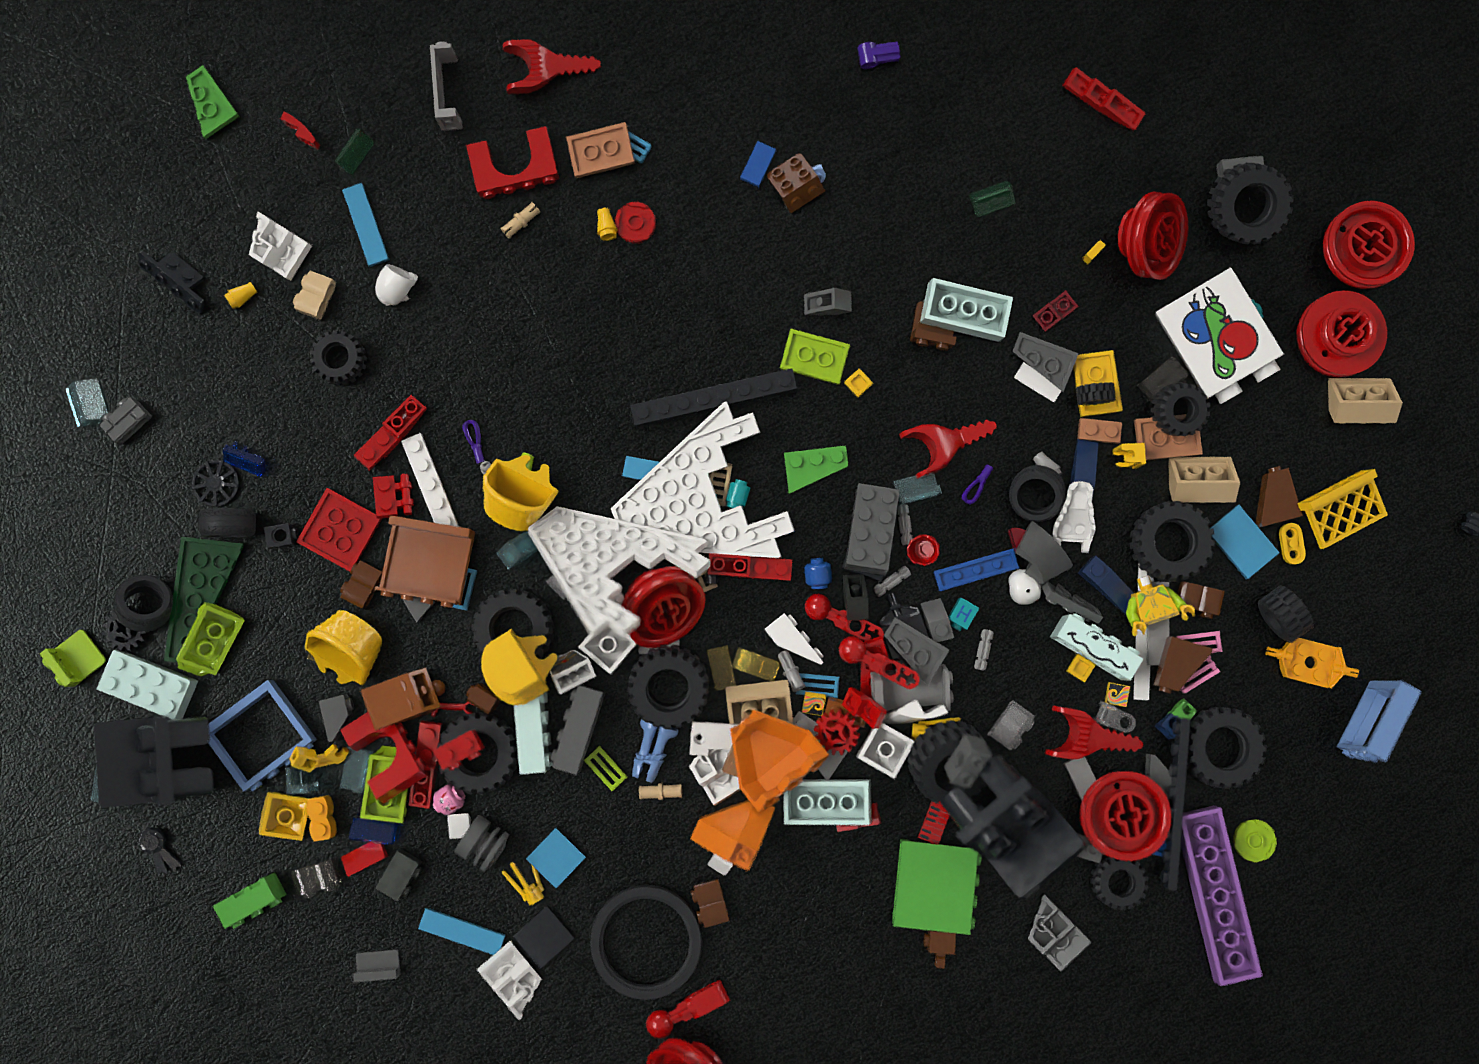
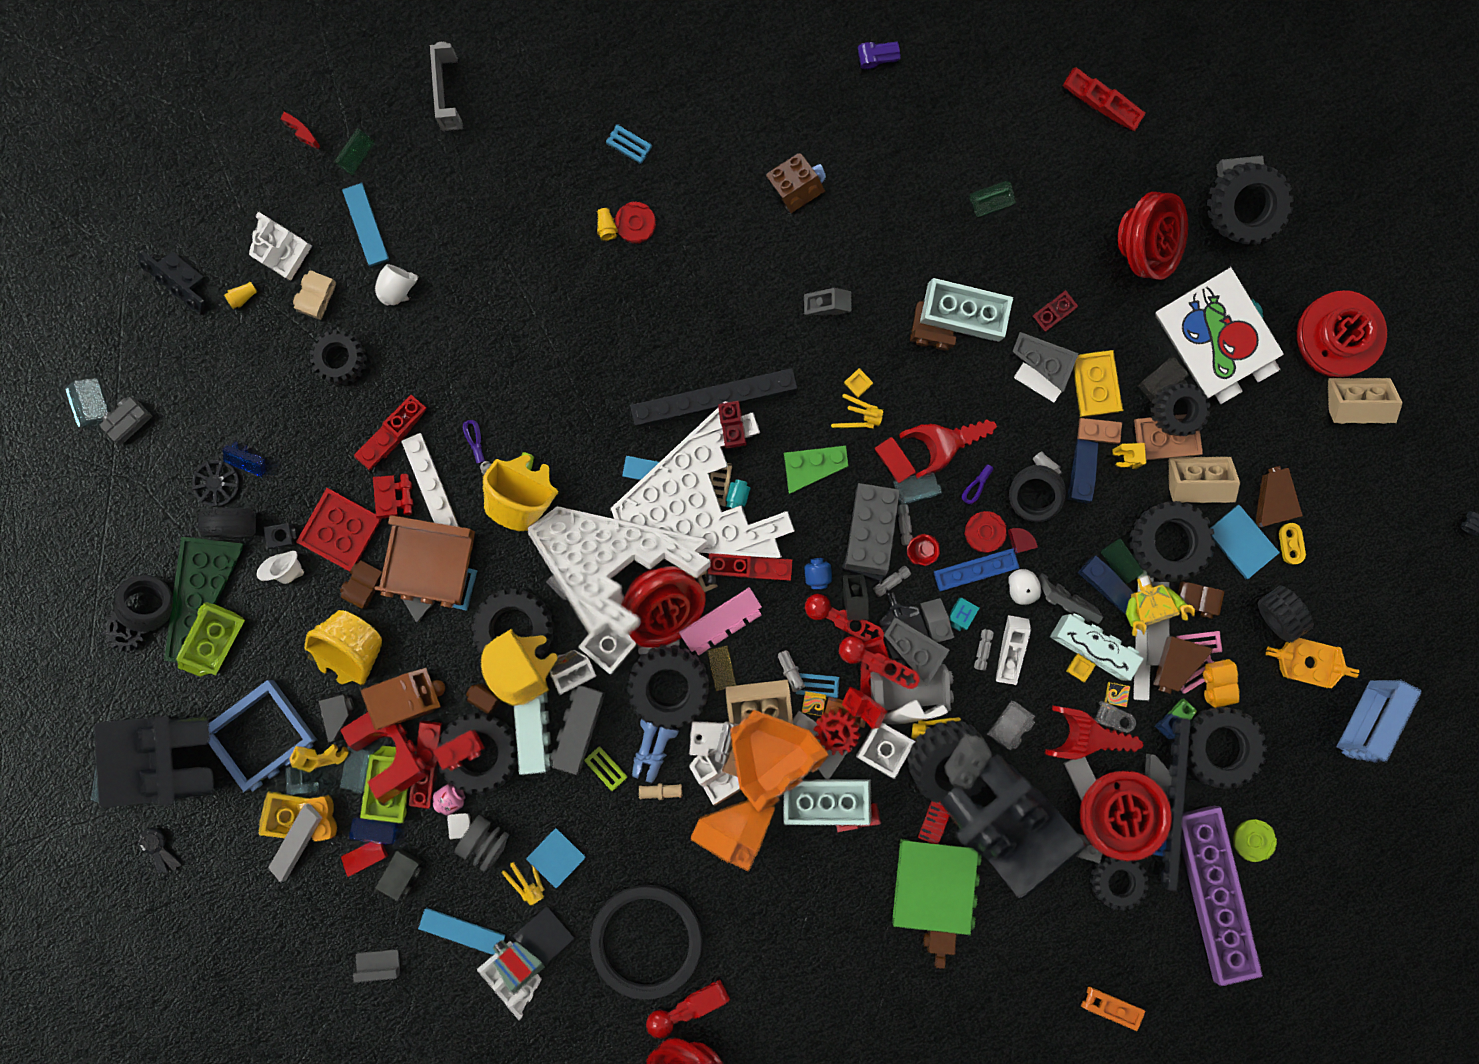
(73, 659): lime bracket -> none
(147, 684): light aqua brick -> none
(211, 104): bright green wing -> none
(250, 901): bright green wedge -> none
(281, 568): none -> white piece
(295, 842): none -> light grey tile
(316, 877): clear smoke brick -> none
(450, 706): red piece -> none
(515, 965): none -> torso
(517, 550): clear light blue slope -> none
(520, 220): tan pin -> none
(540, 169): red arch -> none
(544, 65): red animal -> none
(600, 150): nougat plate -> none
(711, 903): reddish brown brick -> none
(714, 624): none -> bright pink windscreen
(720, 864): white slope -> none
(724, 743): none -> light grey axle
(732, 424): none -> dark red slope
(756, 664): clear yellow slope -> none
(758, 164): blue tile -> none
(788, 637): white slope -> none
(815, 356): lime tile -> none
(871, 414): none -> yellow plant
(895, 459): none -> red slope
(985, 531): none -> red tile
(1013, 649): none -> white slope
(1044, 554): dark grey slope -> none
(1057, 935): dark grey slope -> none
(1076, 517): white animal -> none
(1093, 252): yellow tile -> none
(1096, 393): black tyre -> none
(1113, 1008): none -> orange plate
(1122, 561): none -> clear green slope
(1221, 683): none -> light orange brick
(1341, 491): yellow fence -> none
(1372, 248): red wheel -> none

